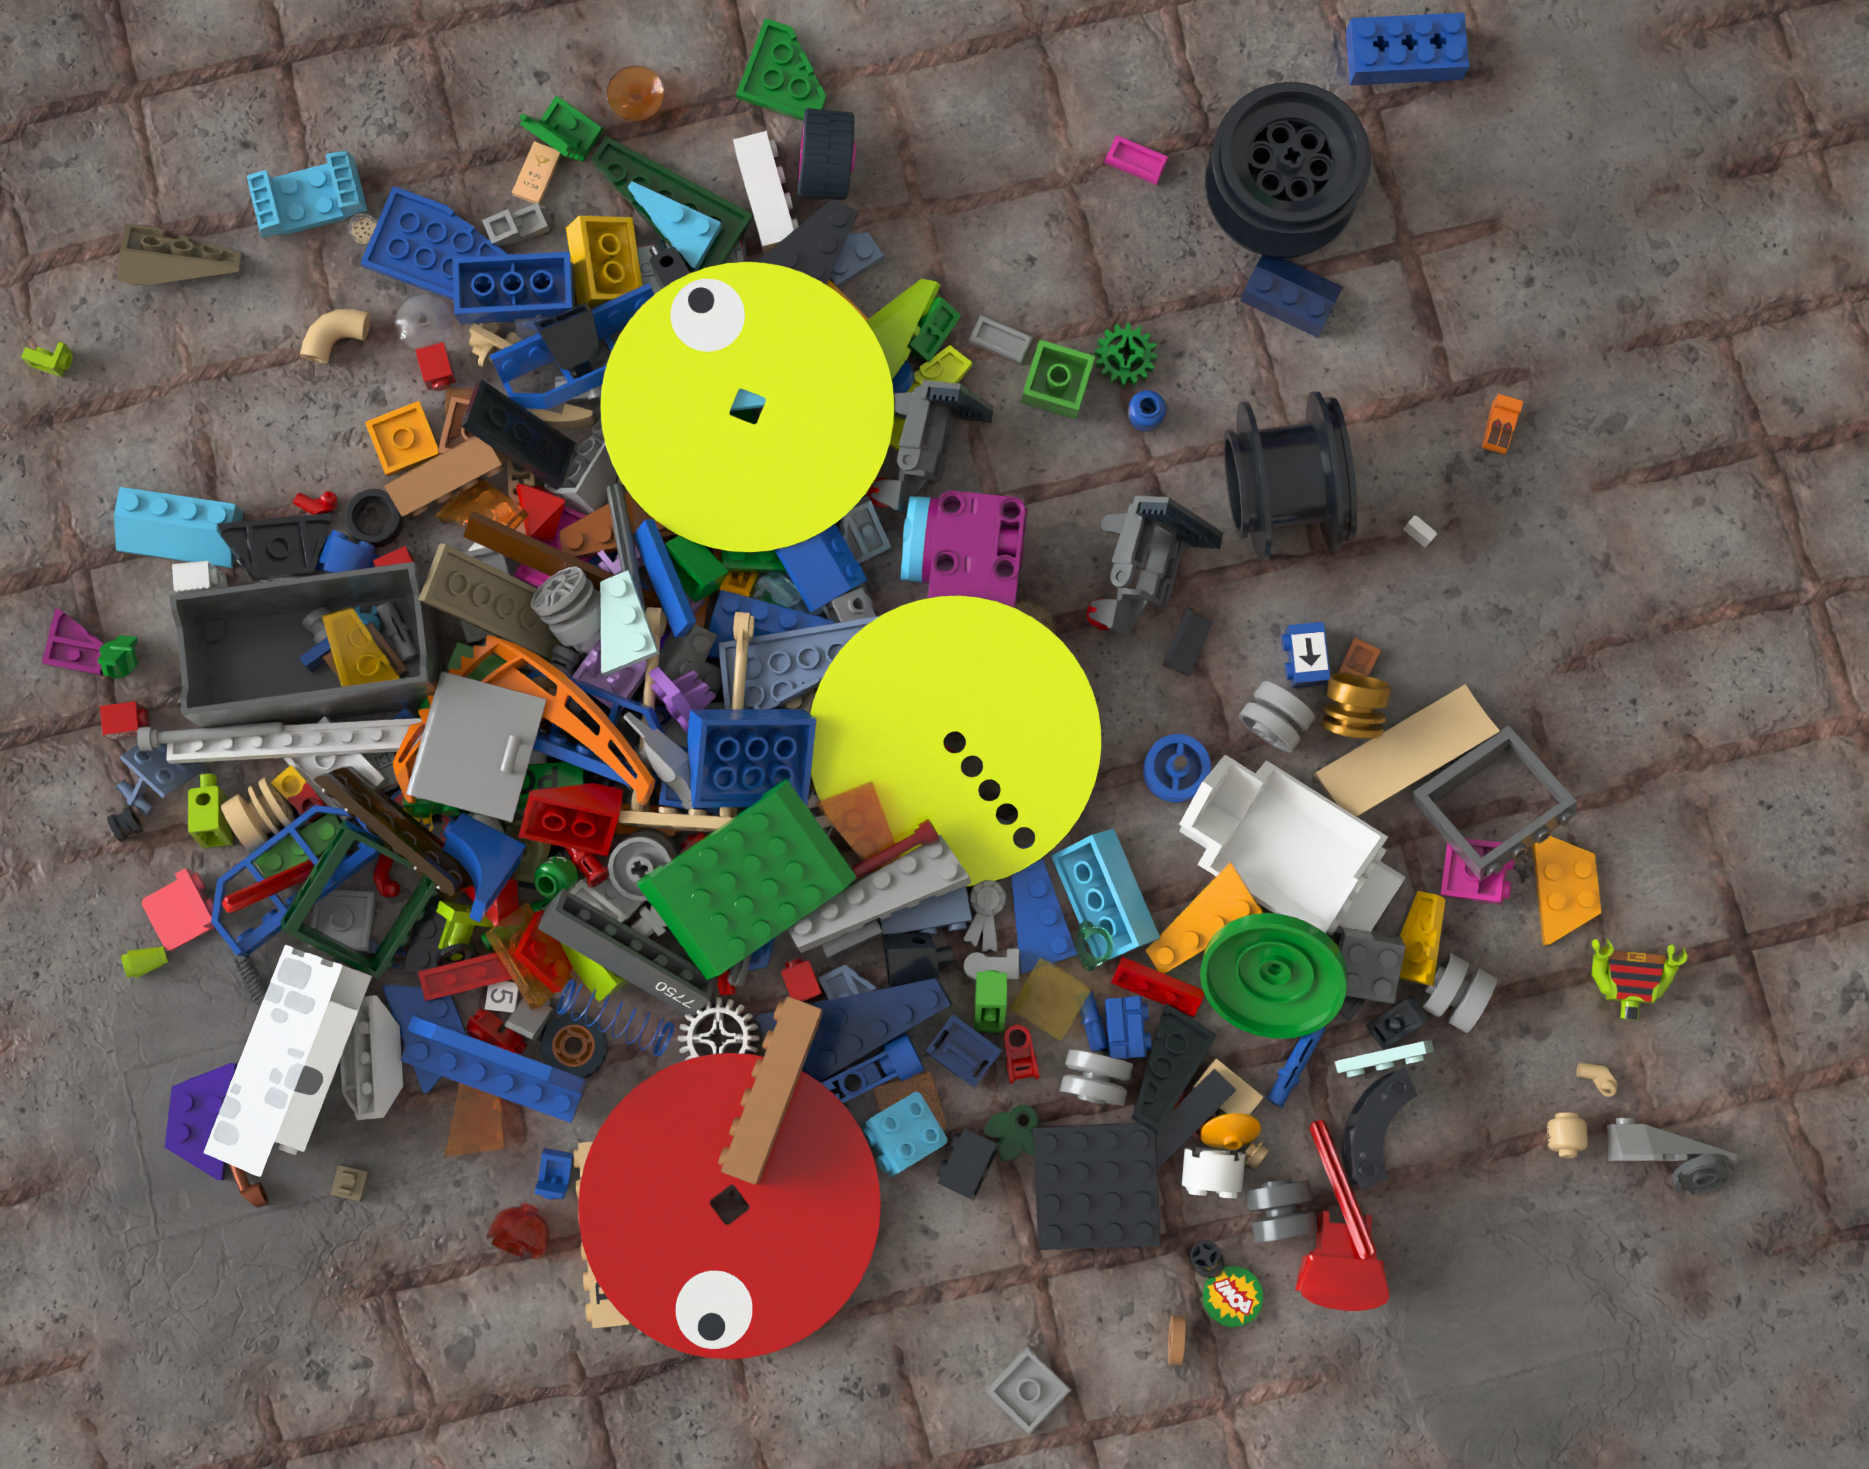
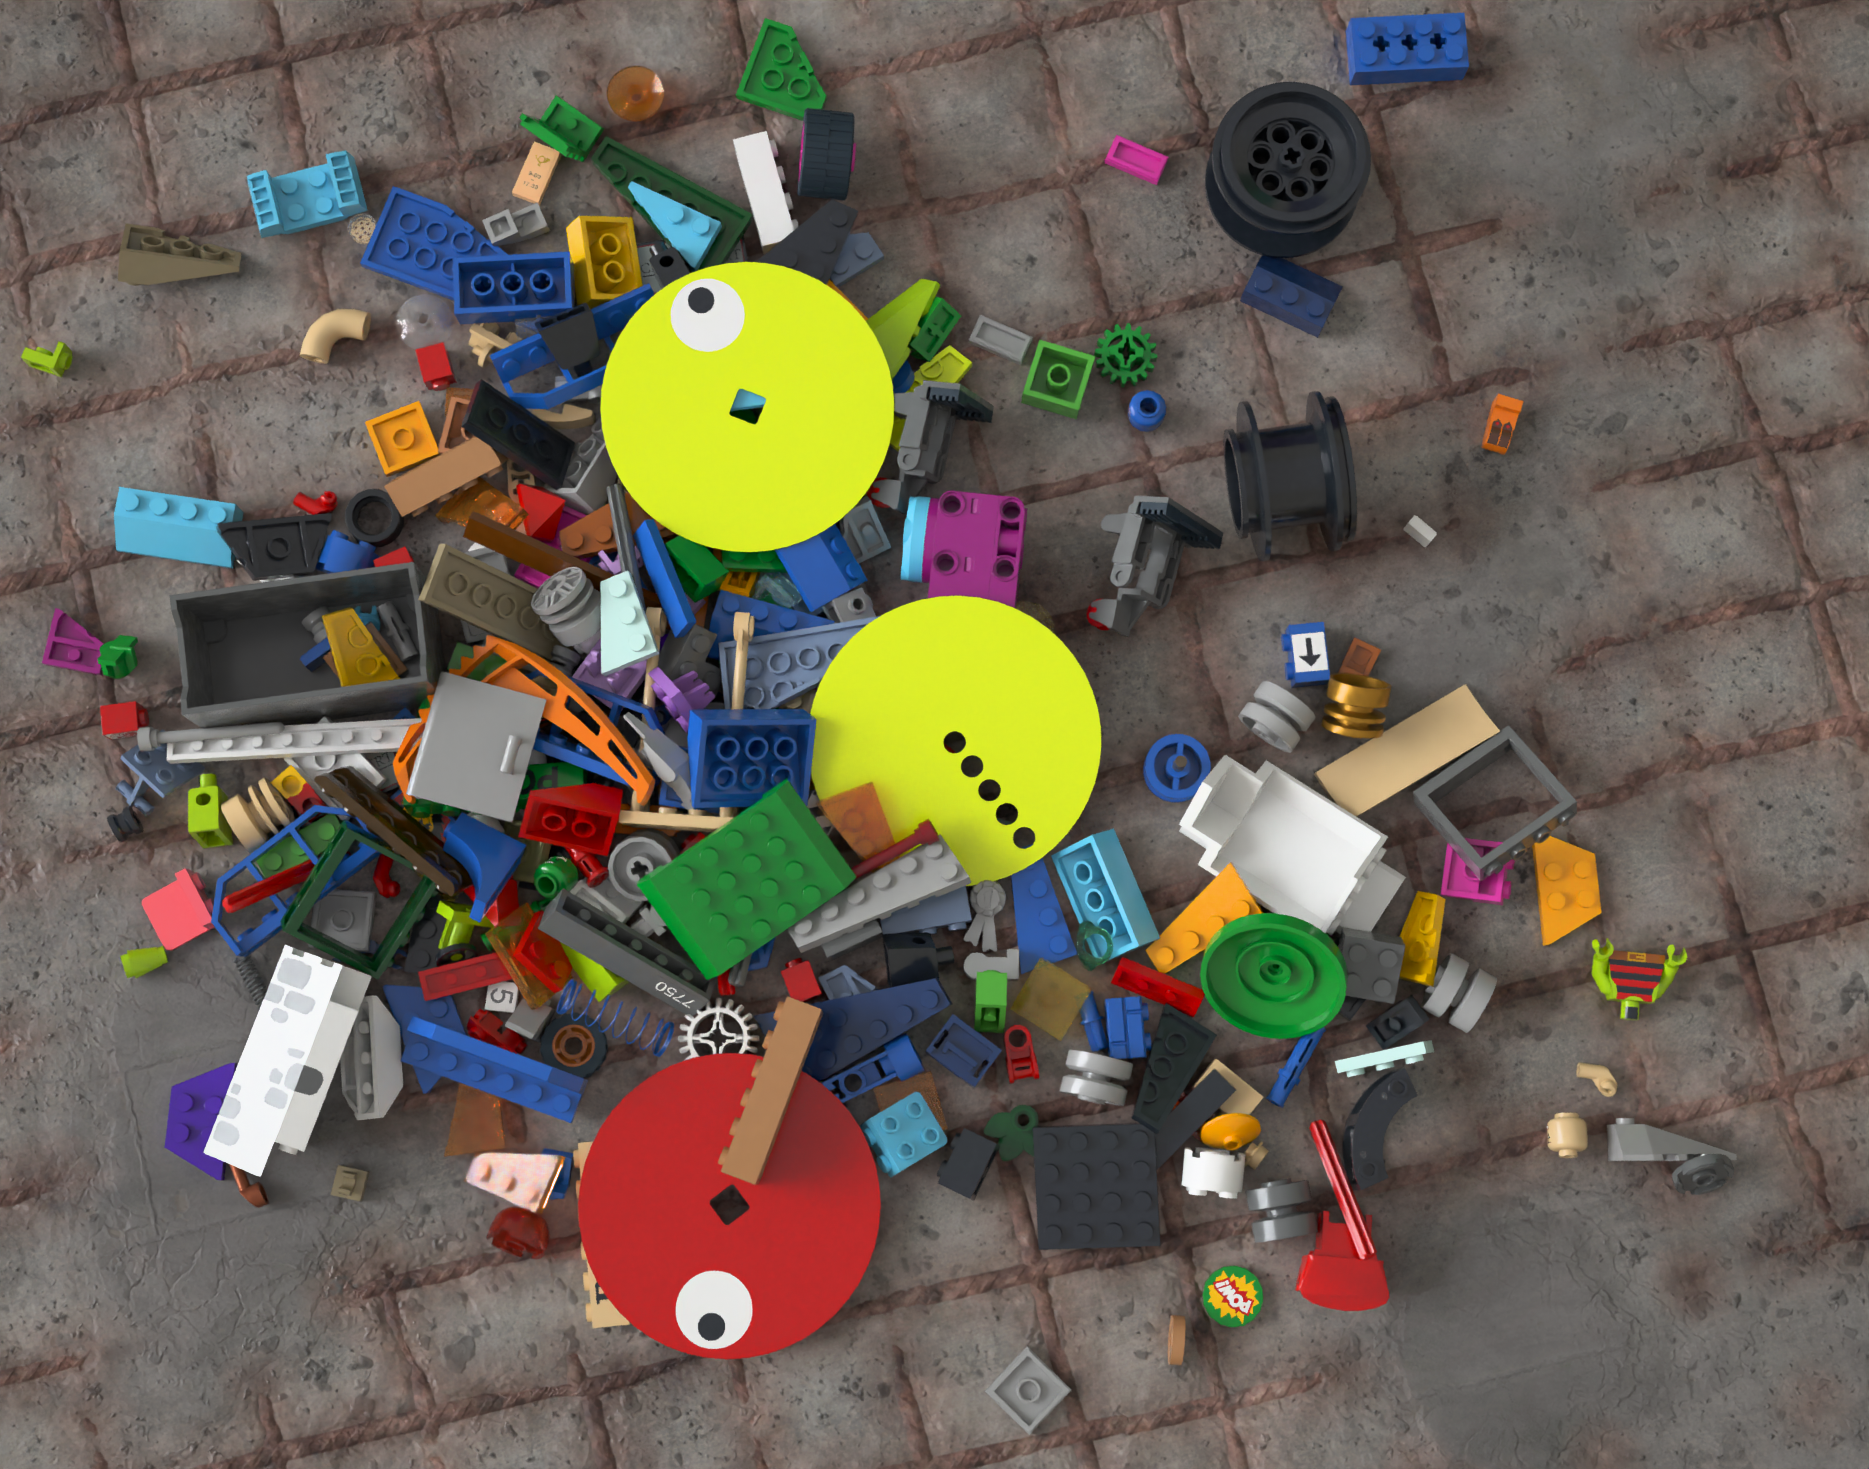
(197, 577): white brick -> none
(516, 1177): none -> clear orange wing
(1187, 643): black panel -> none
(1203, 1252): black wheel -> none

